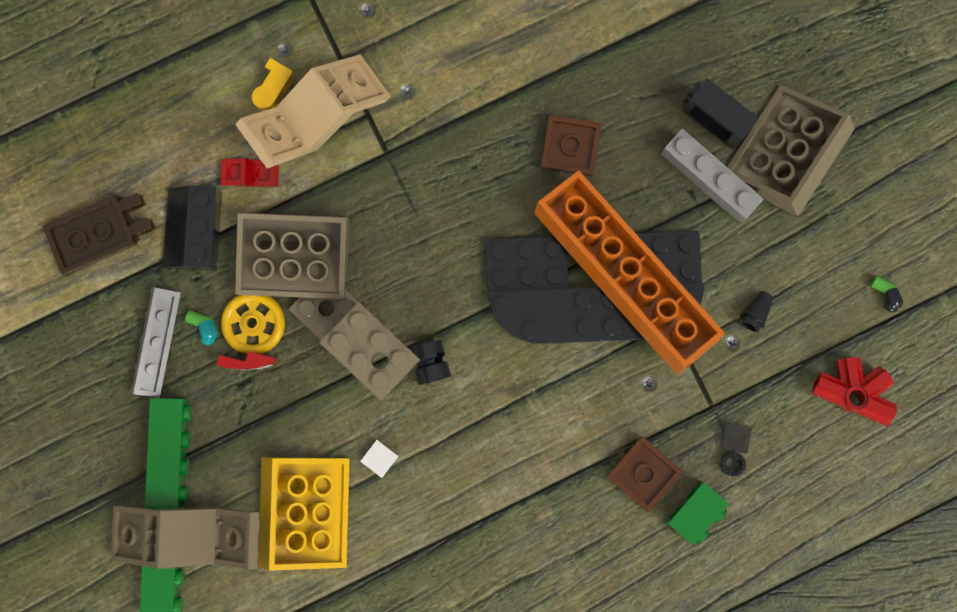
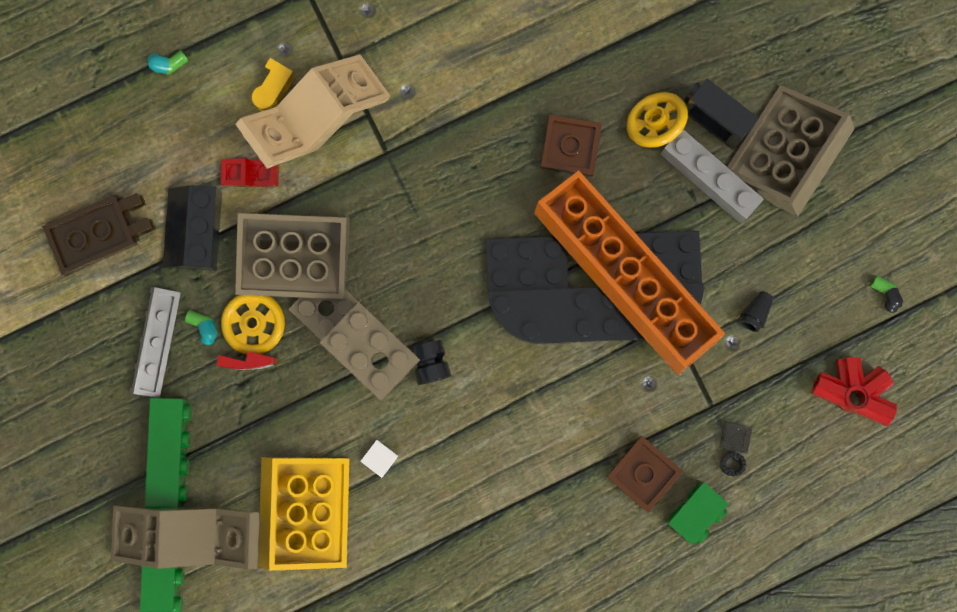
(166, 65): none -> arm
(657, 119): none -> yellow plate

